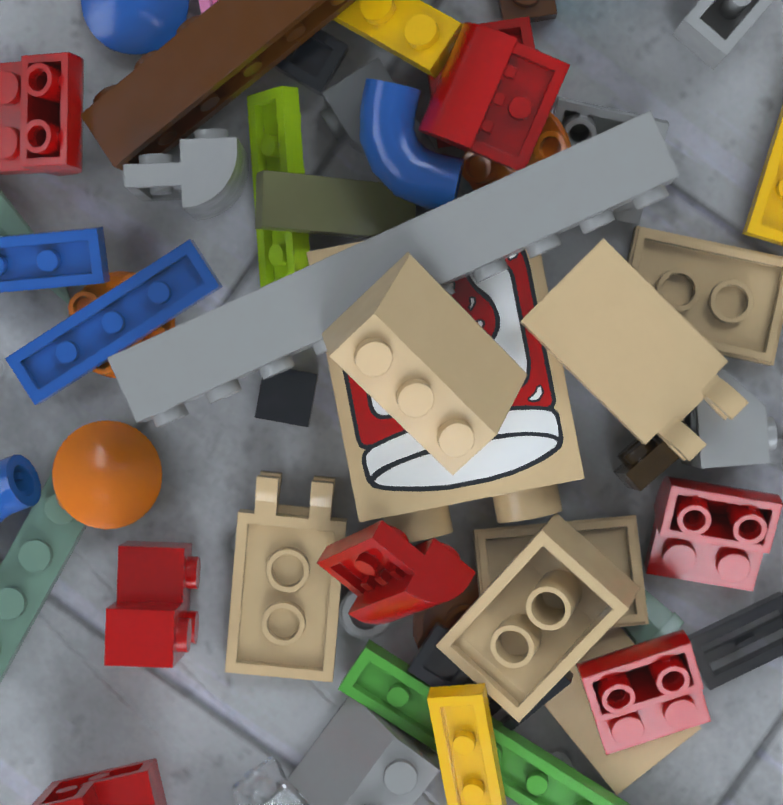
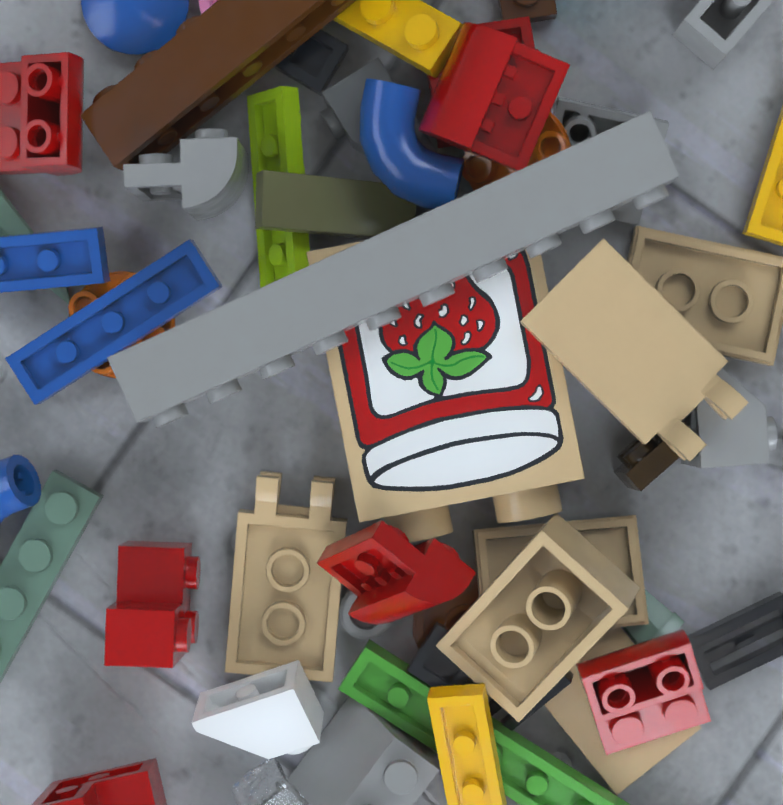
(107, 474): orange dish -> none
(263, 712): none -> white slope
(287, 397): black tile -> none
(426, 363): tan slope -> none
(711, 532): brick -> none

